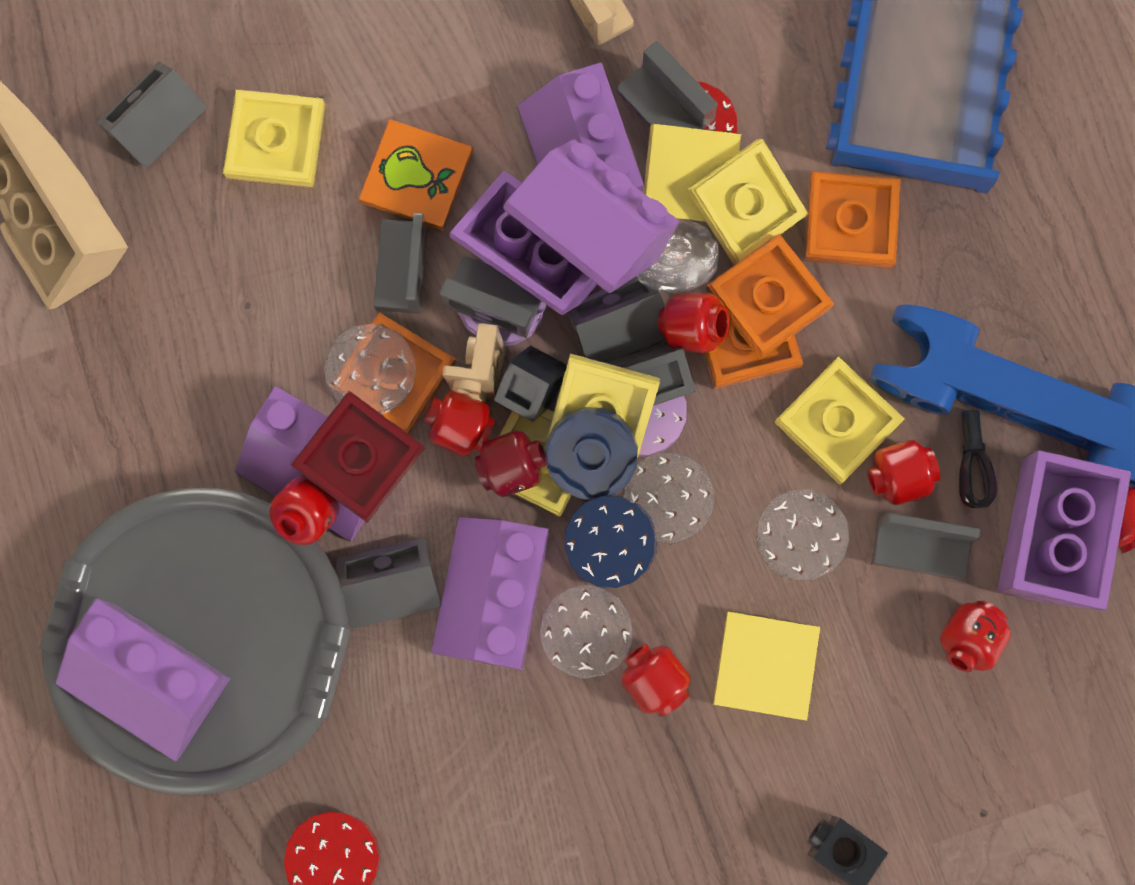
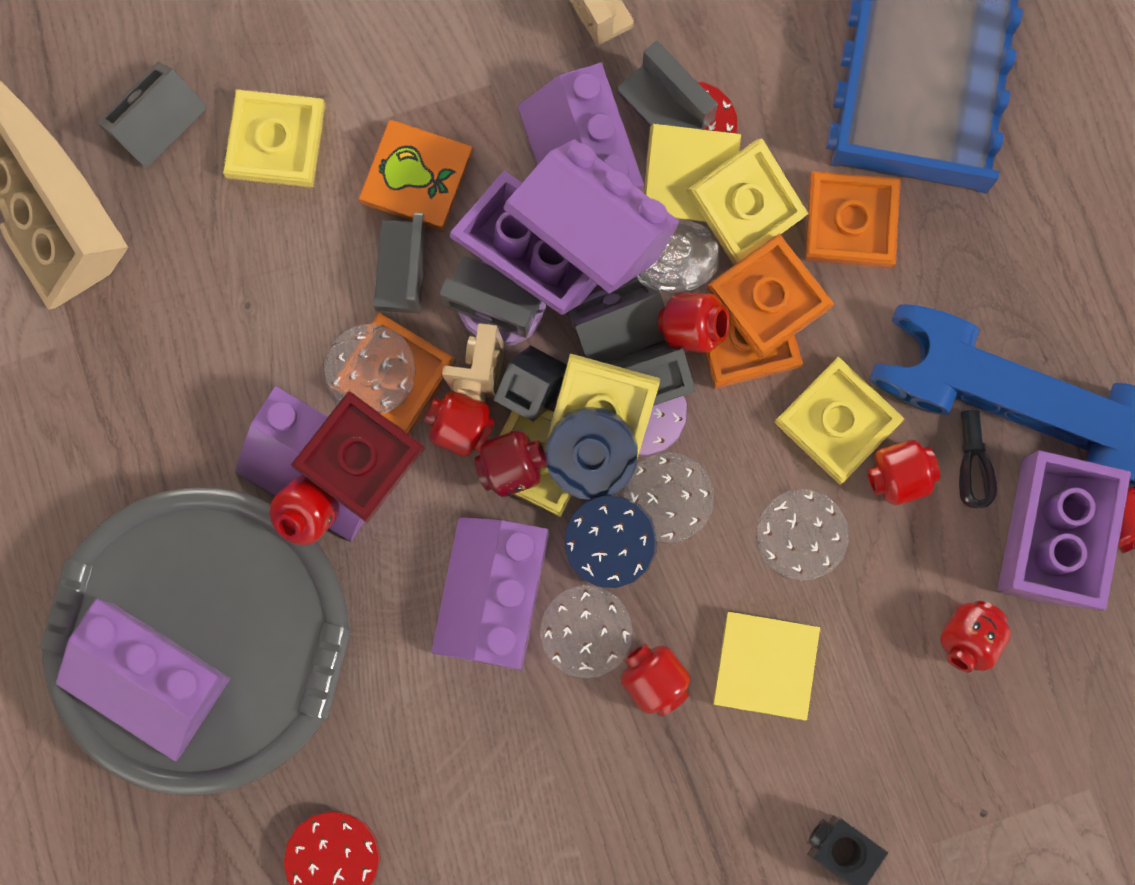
(388, 583): dark grey panel -> none
(923, 546): dark grey panel -> none

